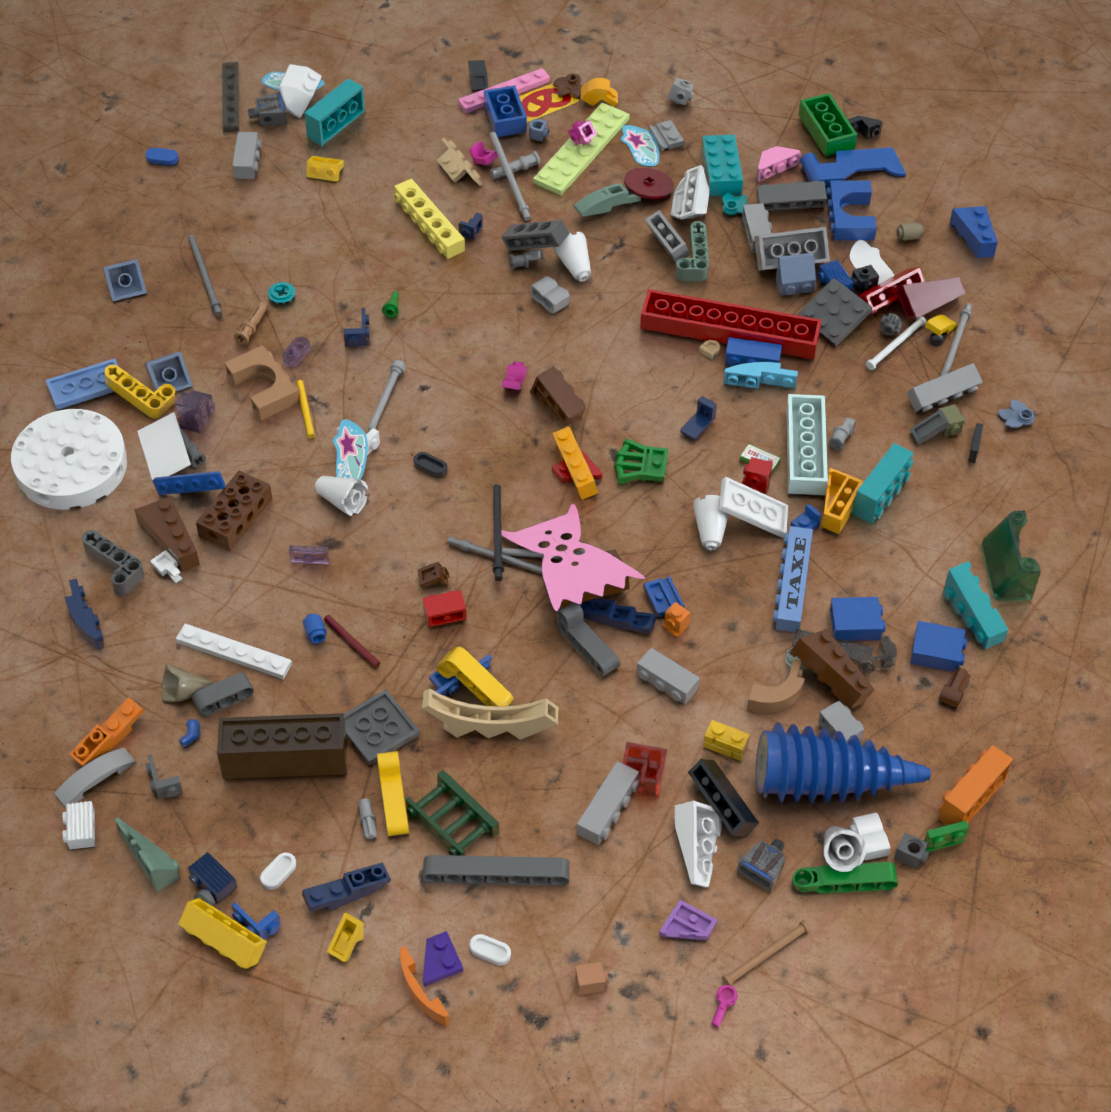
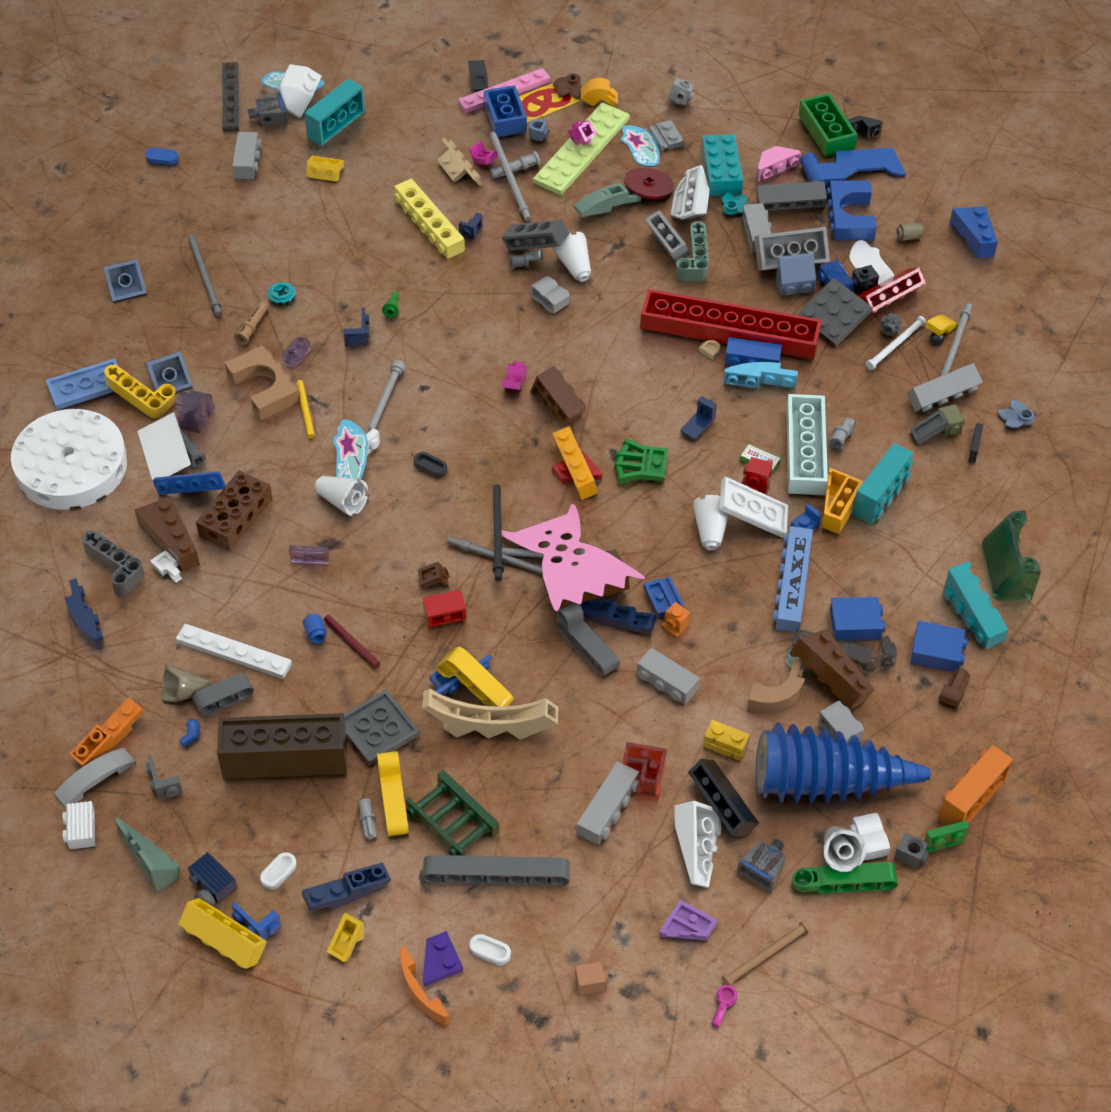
(926, 296): slope -> none

